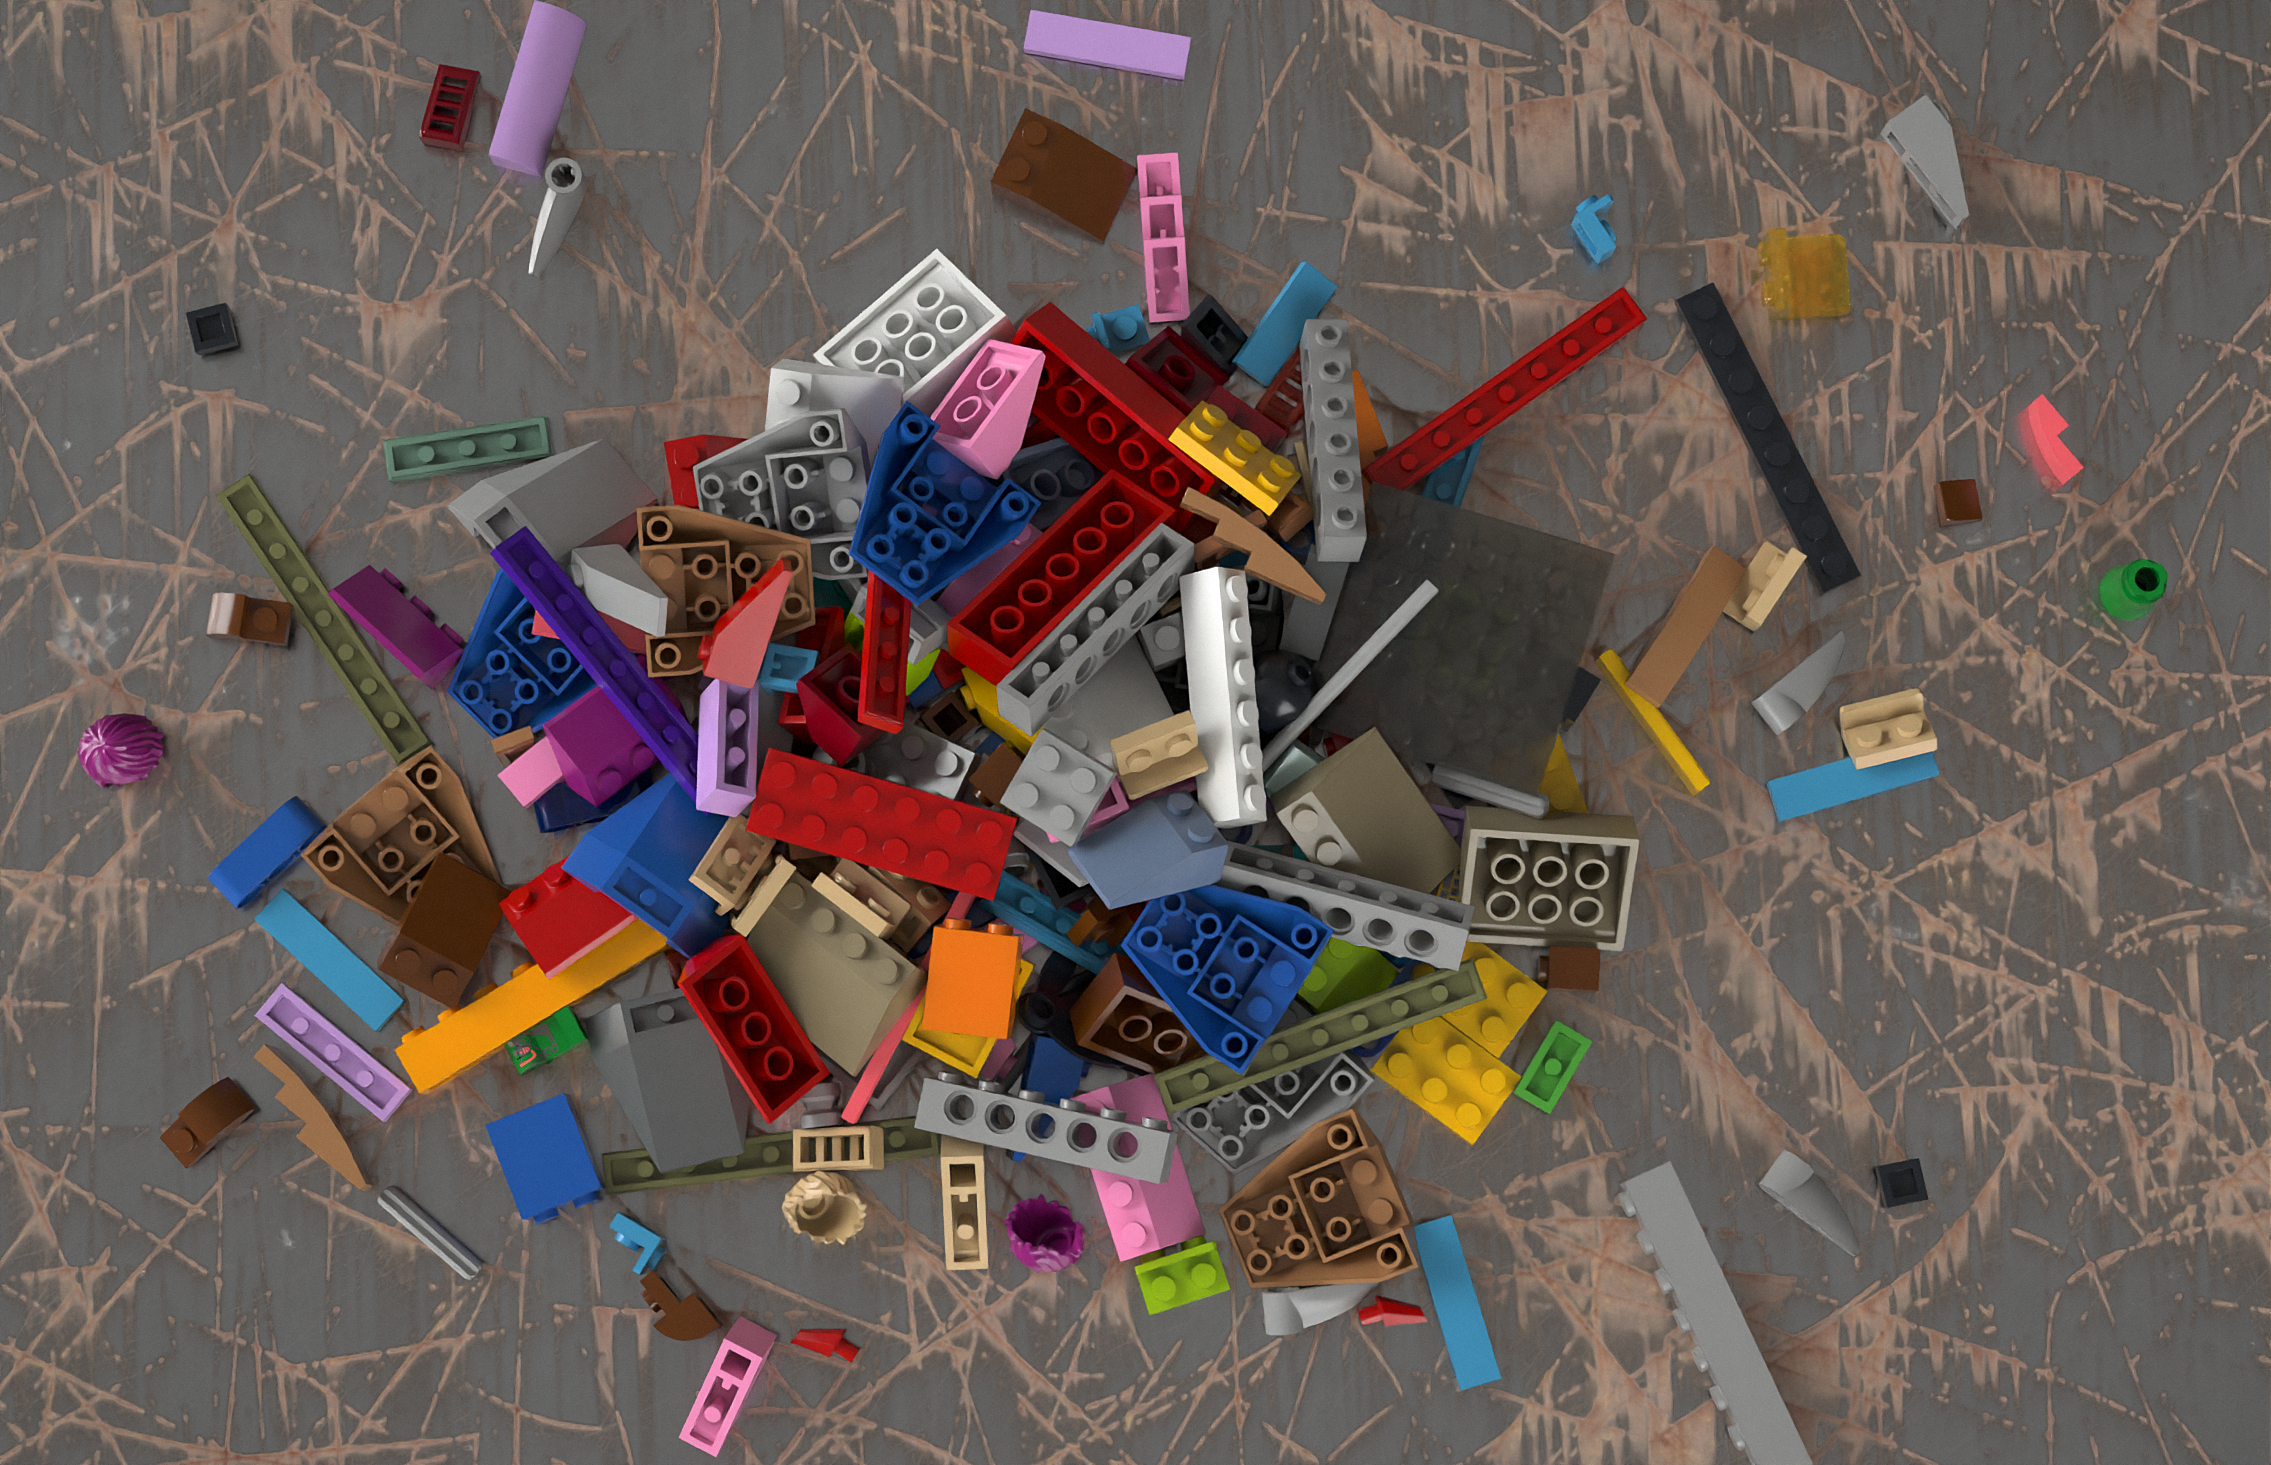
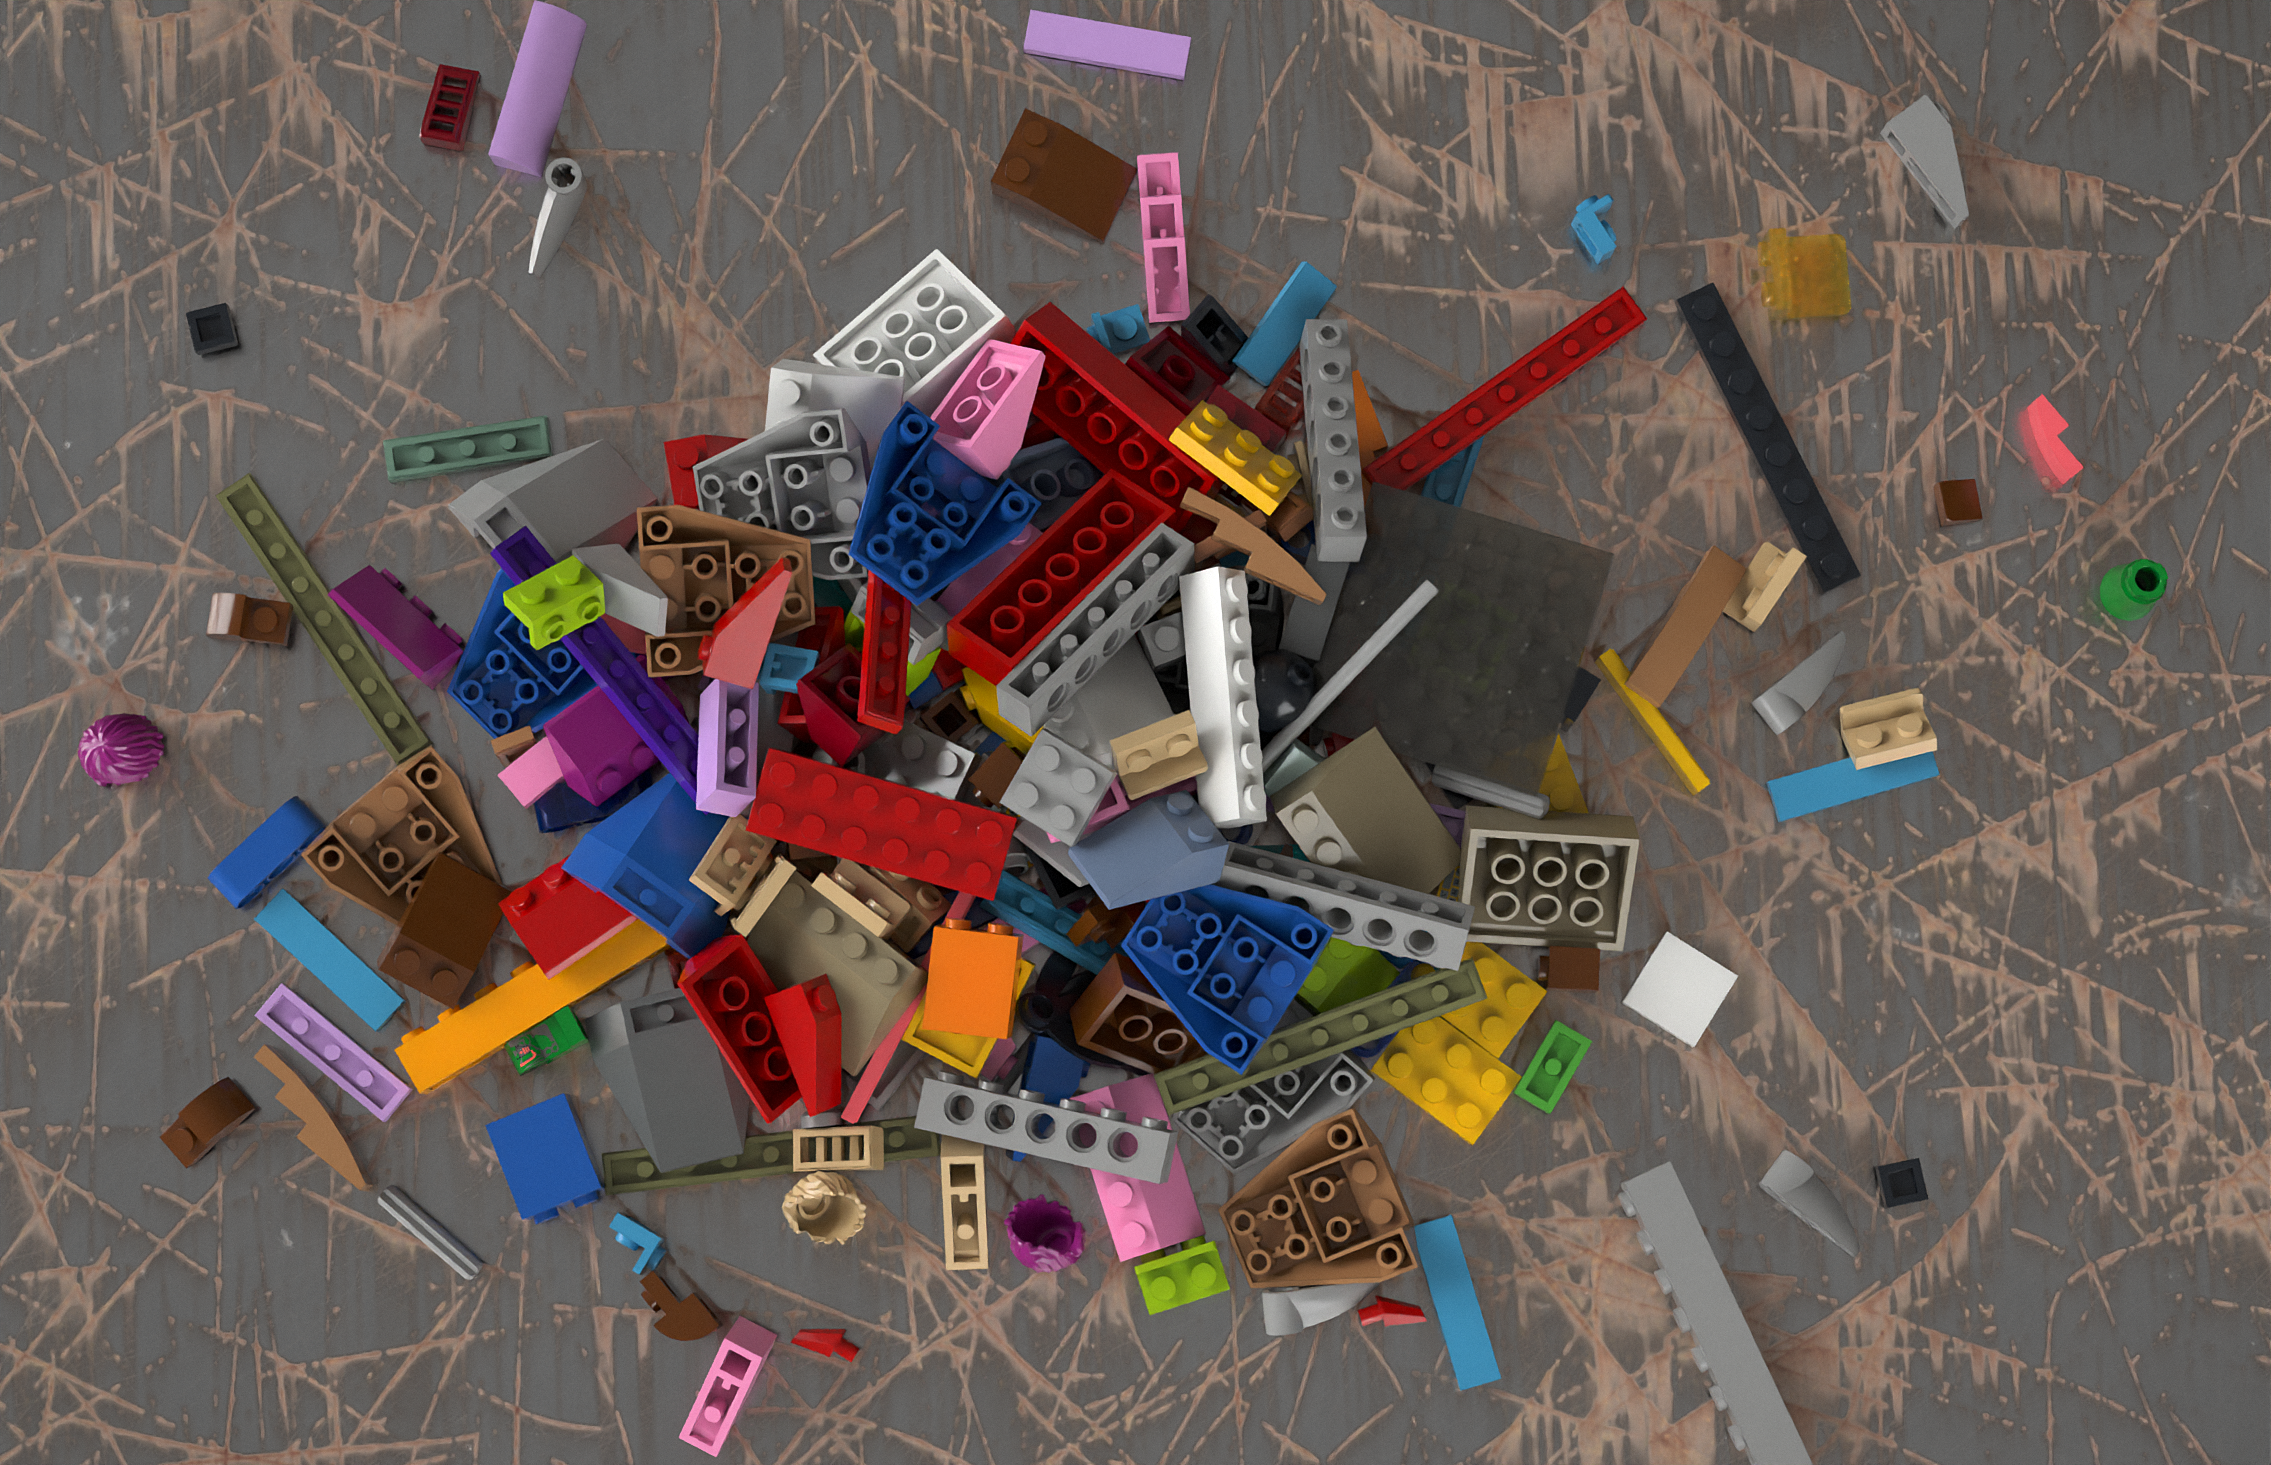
(557, 601): none -> lime bracket
(811, 1037): none -> red slope
(1679, 989): none -> white tile

